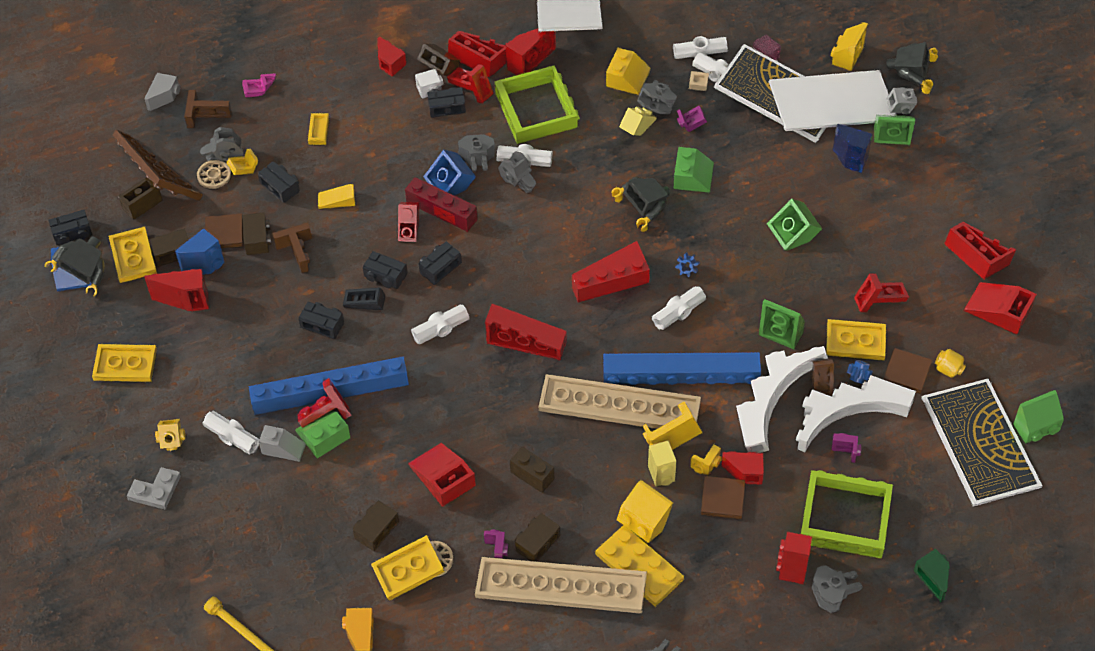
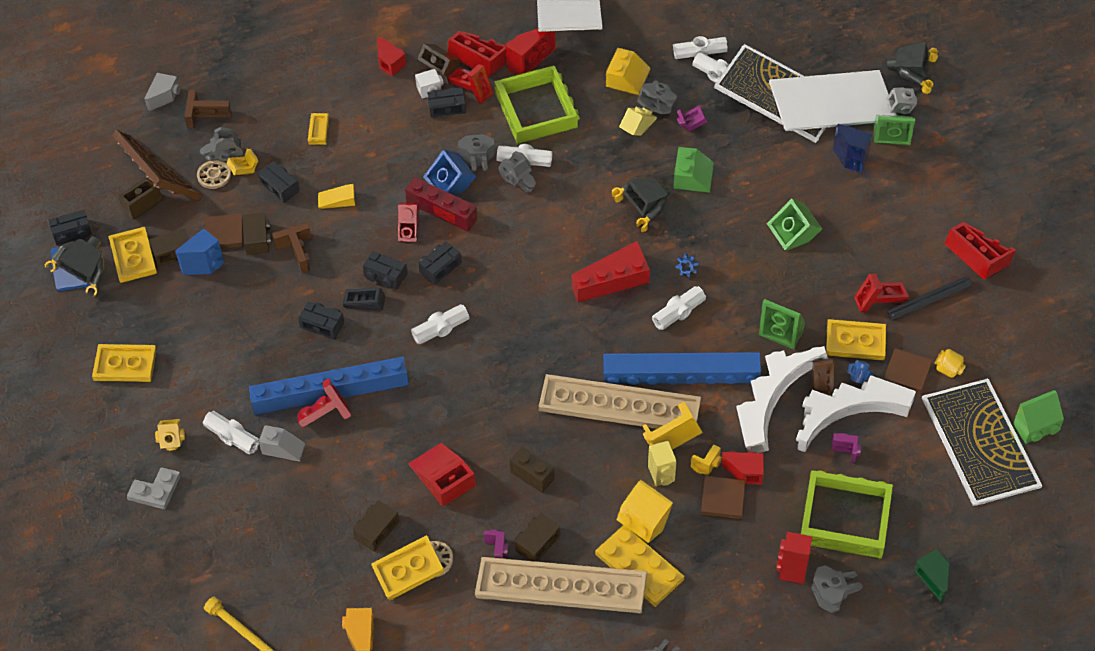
(179, 289): red slope -> none
(258, 86): dark pink slope -> none
(324, 433): bright green slope -> none
(524, 333): red wedge -> none
(698, 81): tan plate -> none
(767, 47): clear pink brick -> none
(849, 46): yellow slope -> none
(929, 297): none -> black axle
(1001, 305): red slope -> none

